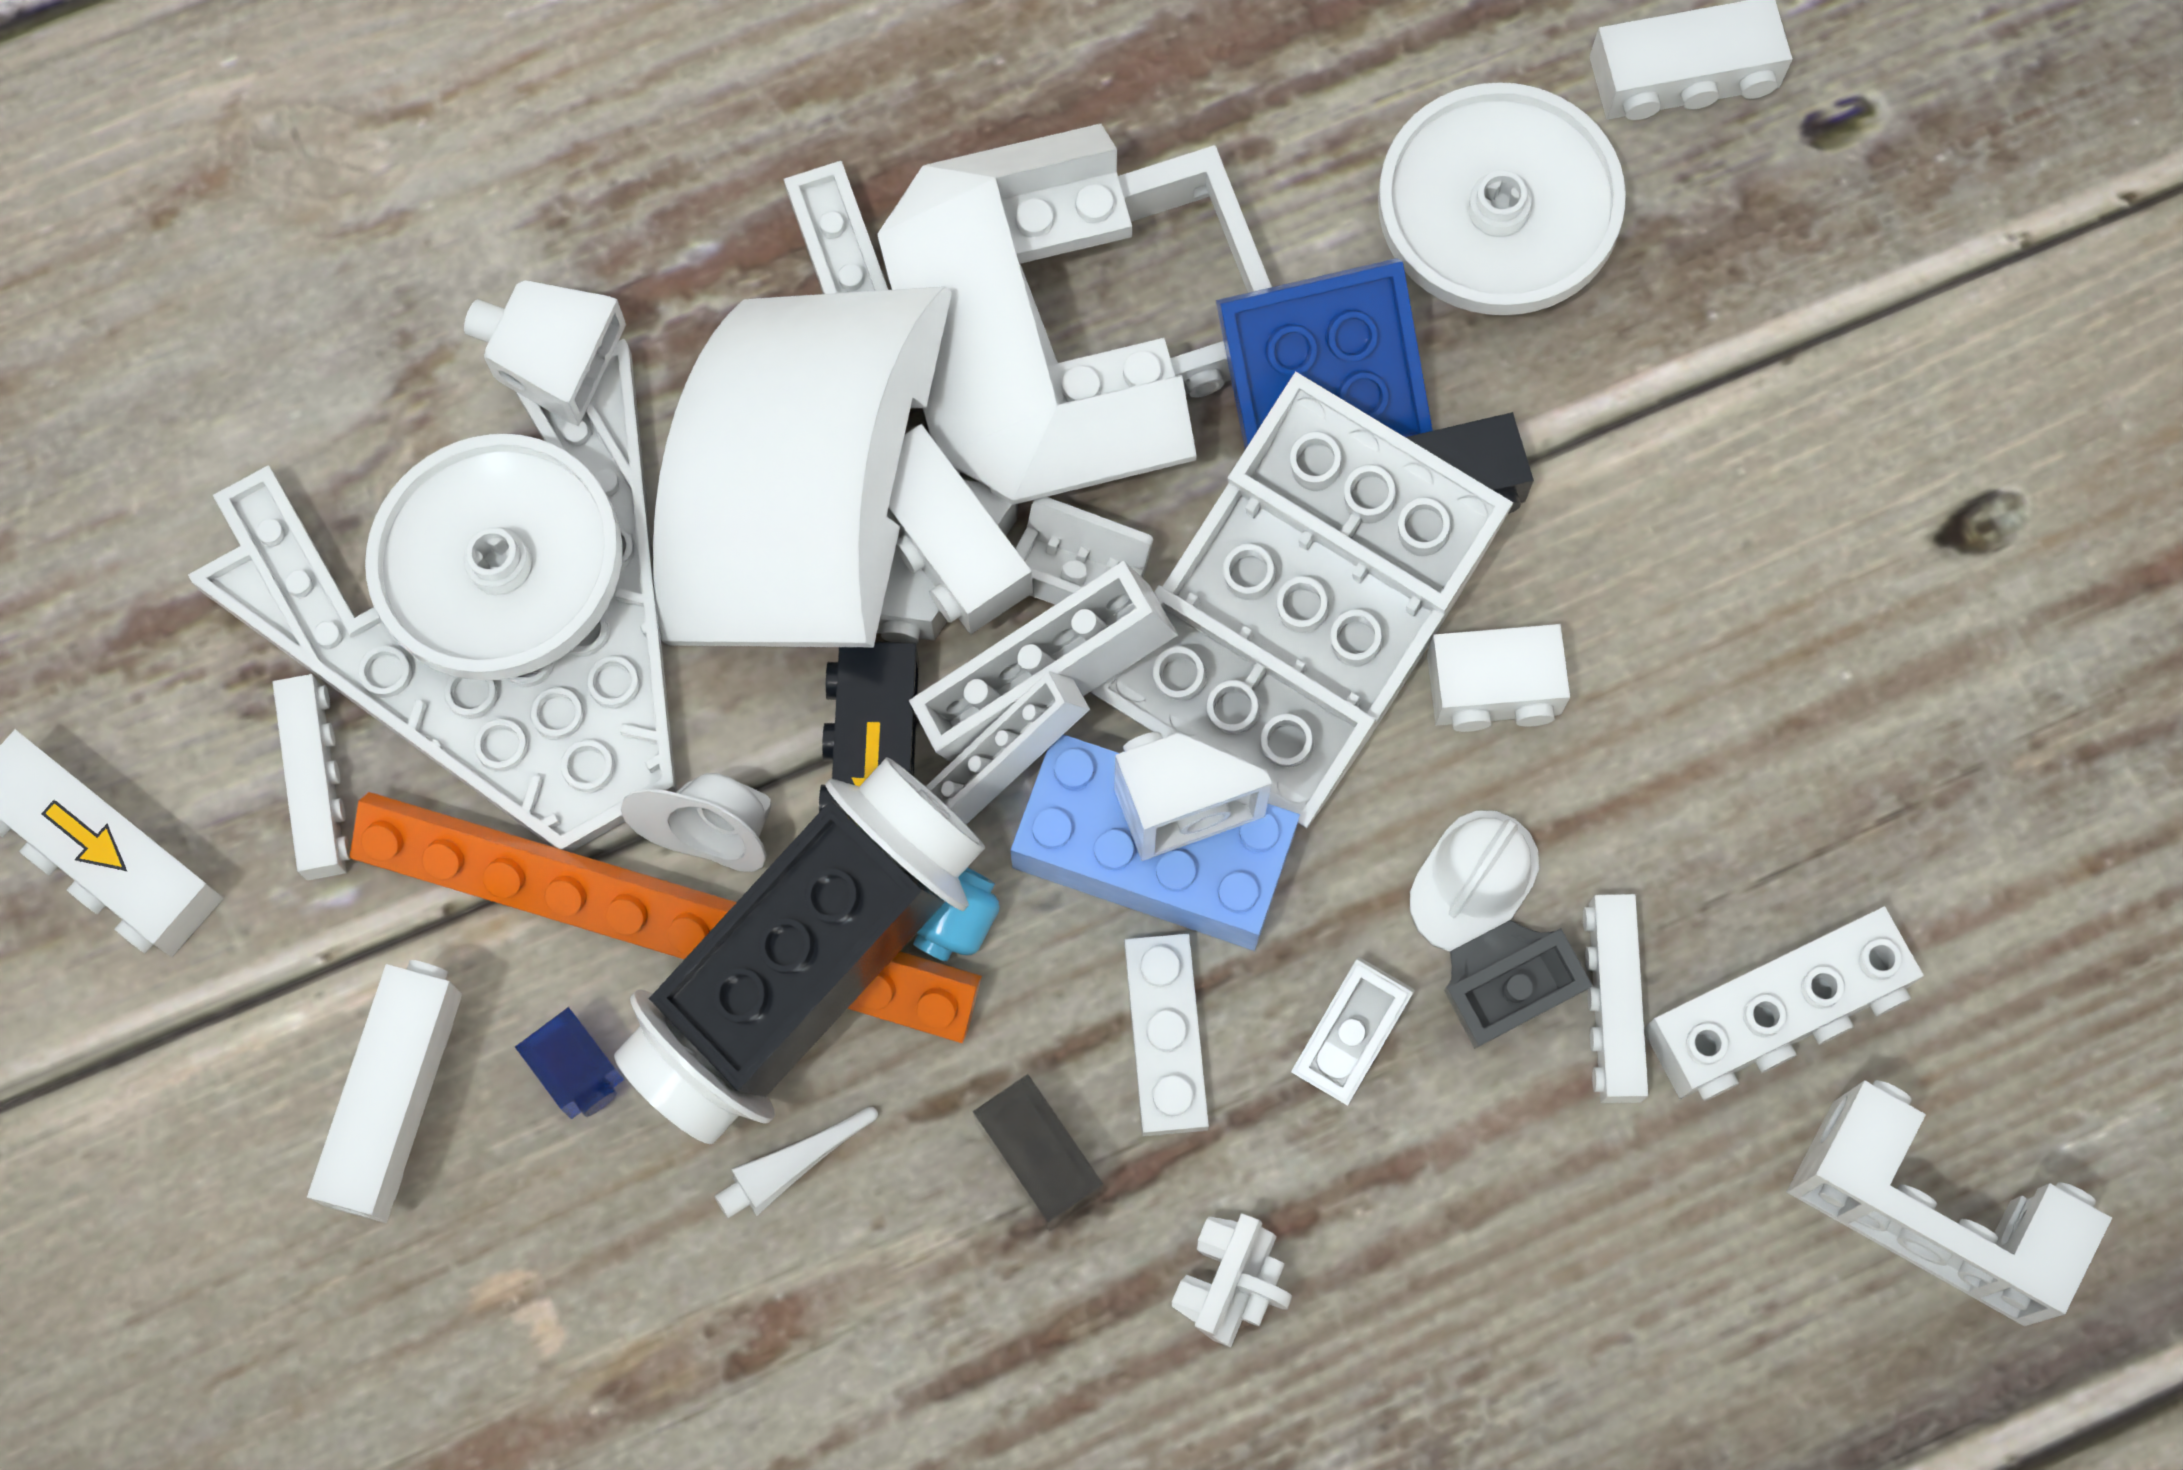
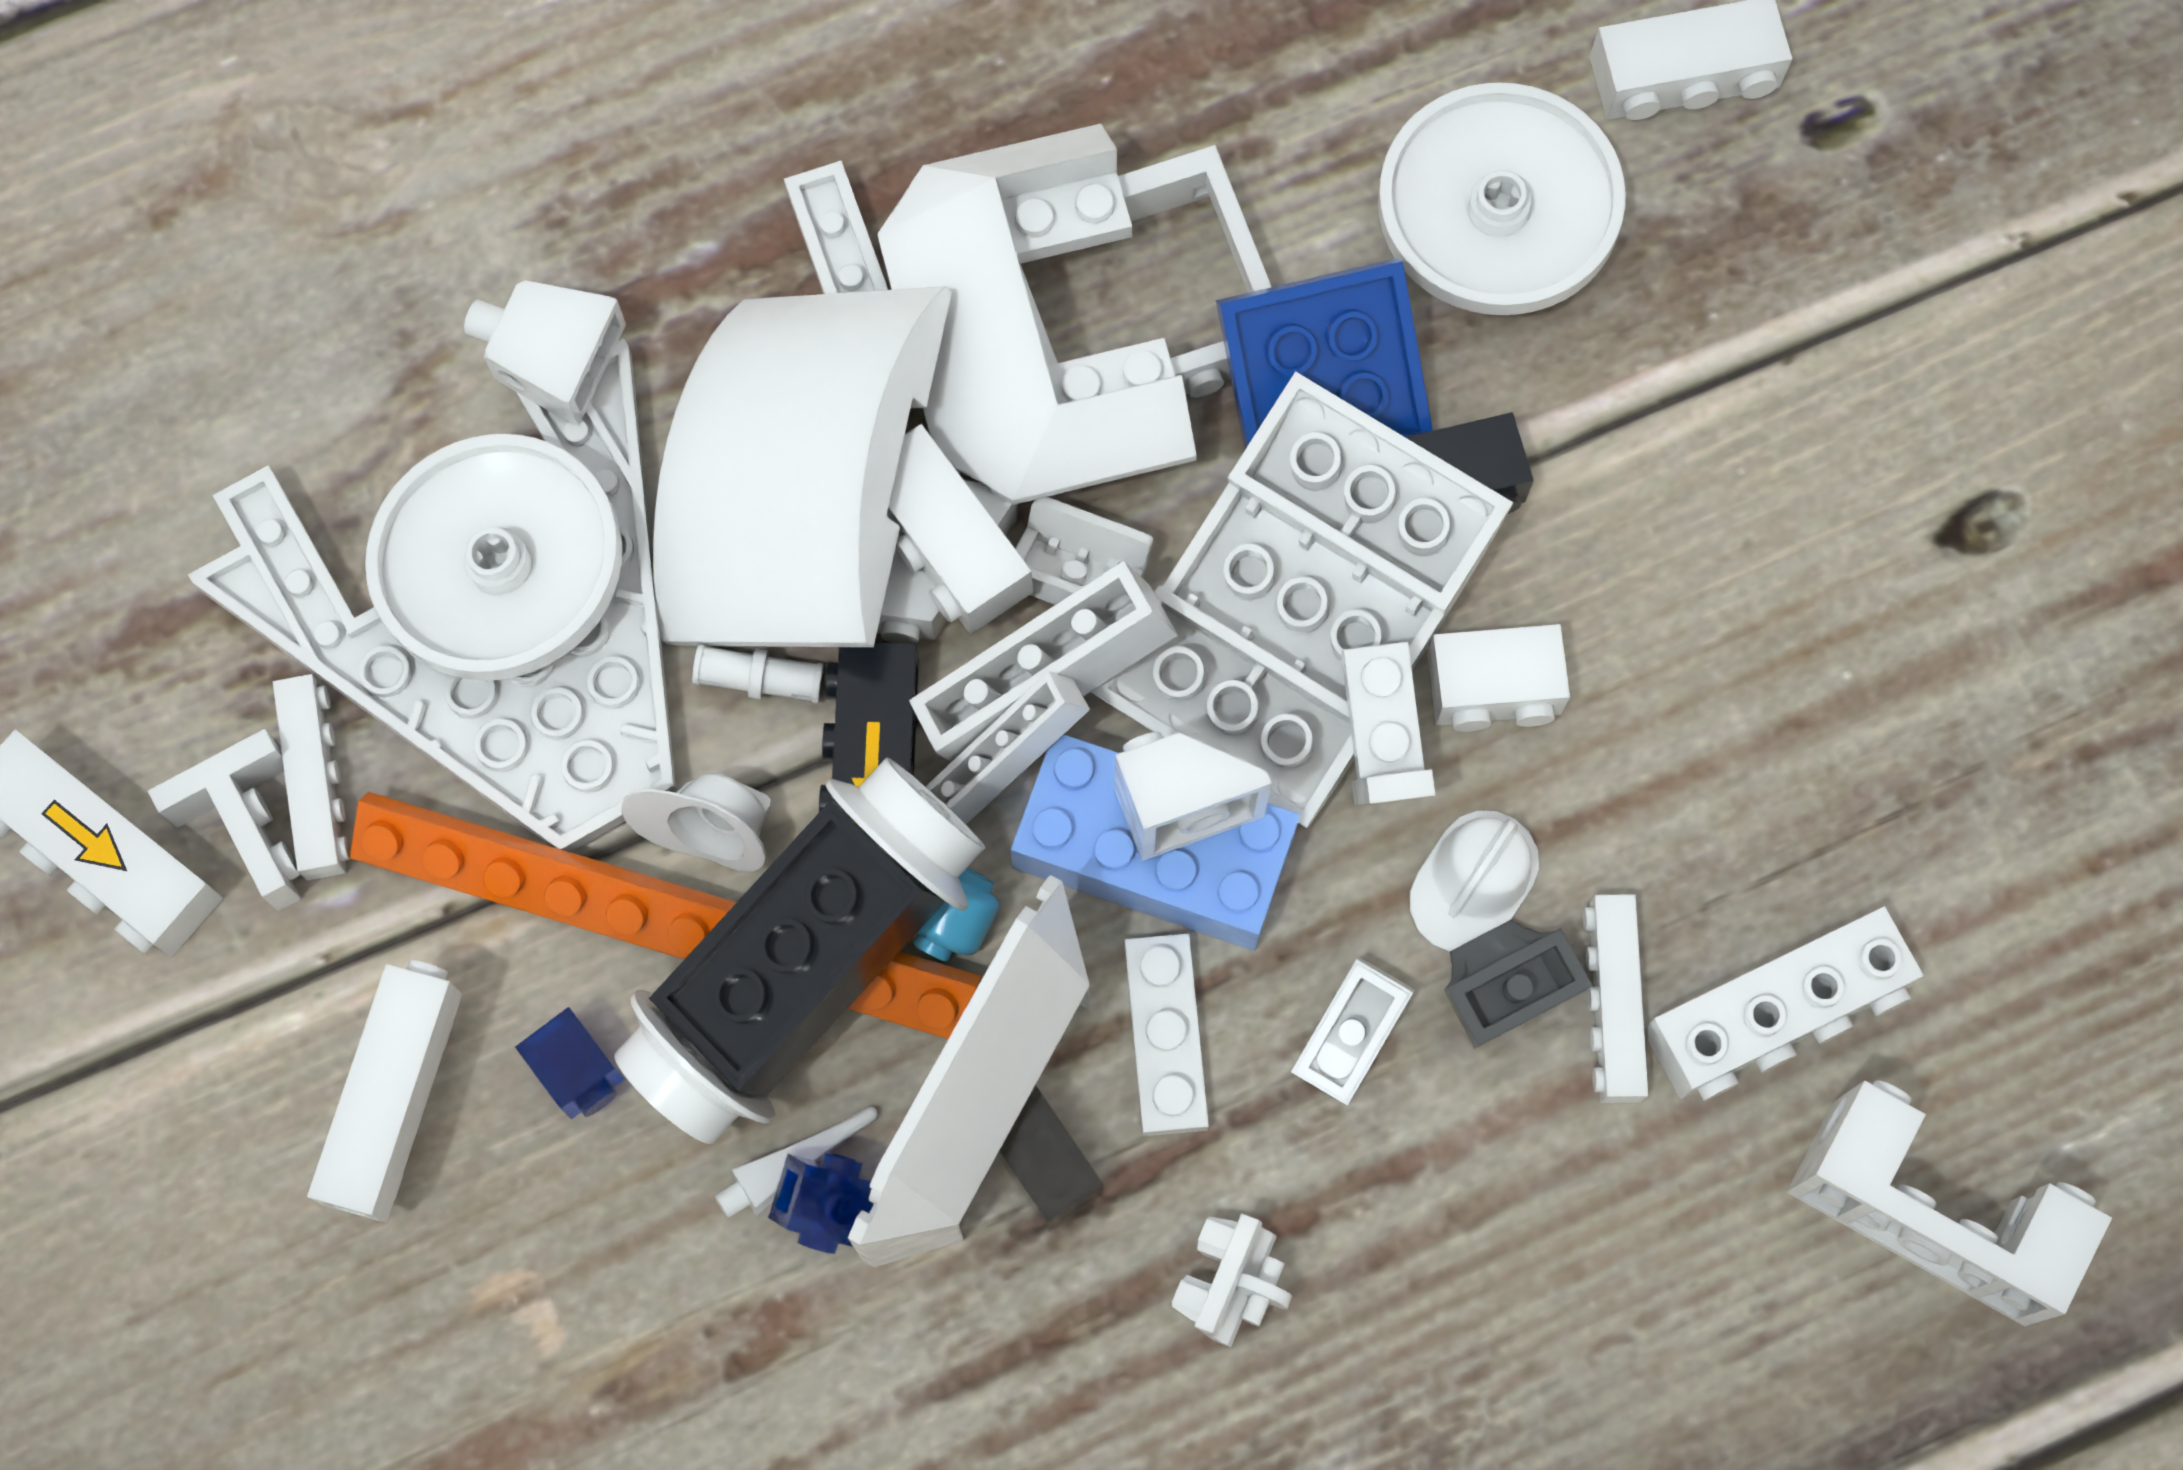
(229, 785): none -> white bracket
(758, 673): none -> white pin
(821, 1199): none -> clear blue brick
(976, 1086): none -> white slope
(1384, 725): none -> white bracket

